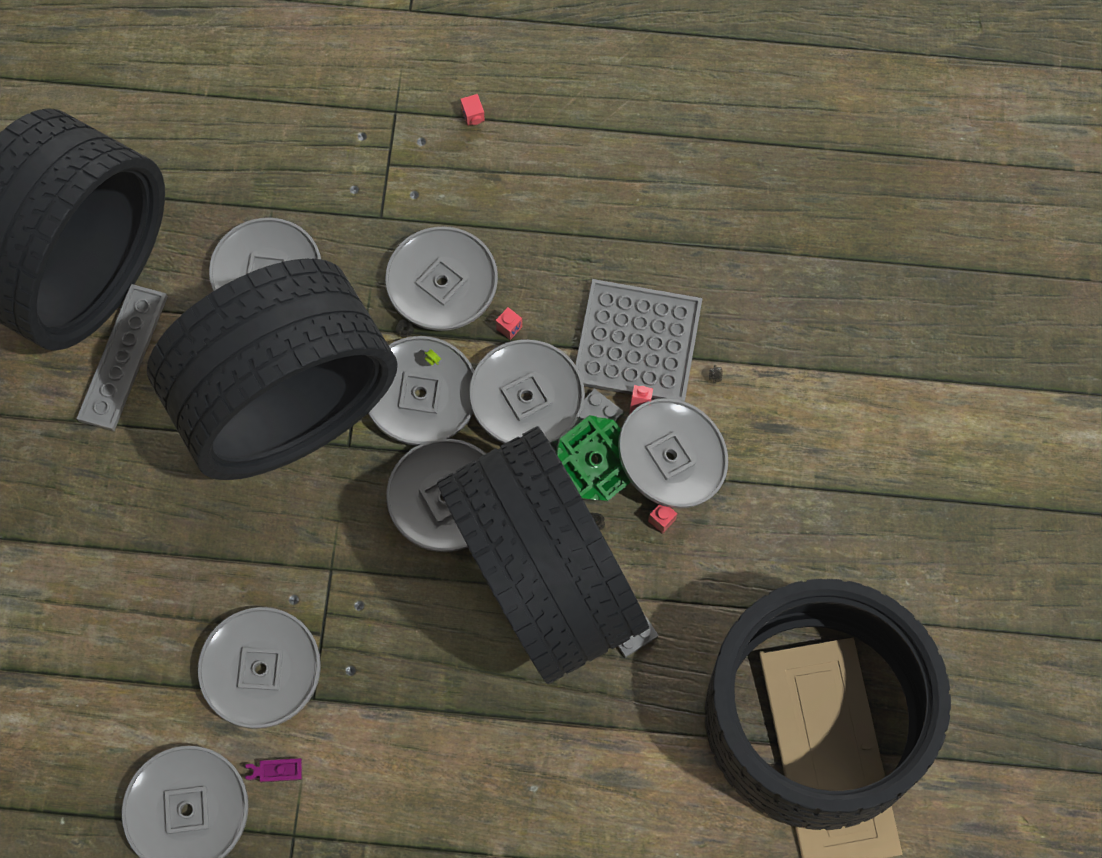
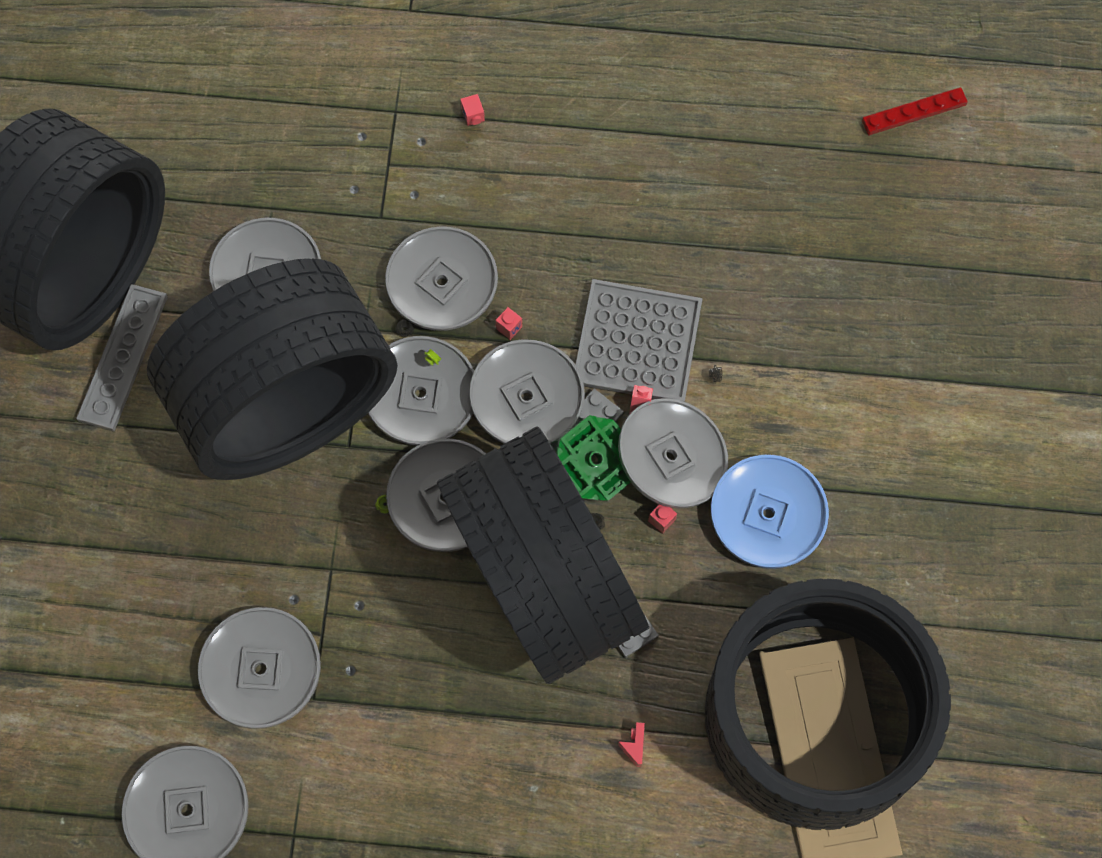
(276, 770): magenta plate -> none
(379, 504): none -> lime plate
(634, 750): none -> coral slope
(775, 485): none -> light blue dish
(914, 111): none -> red plate

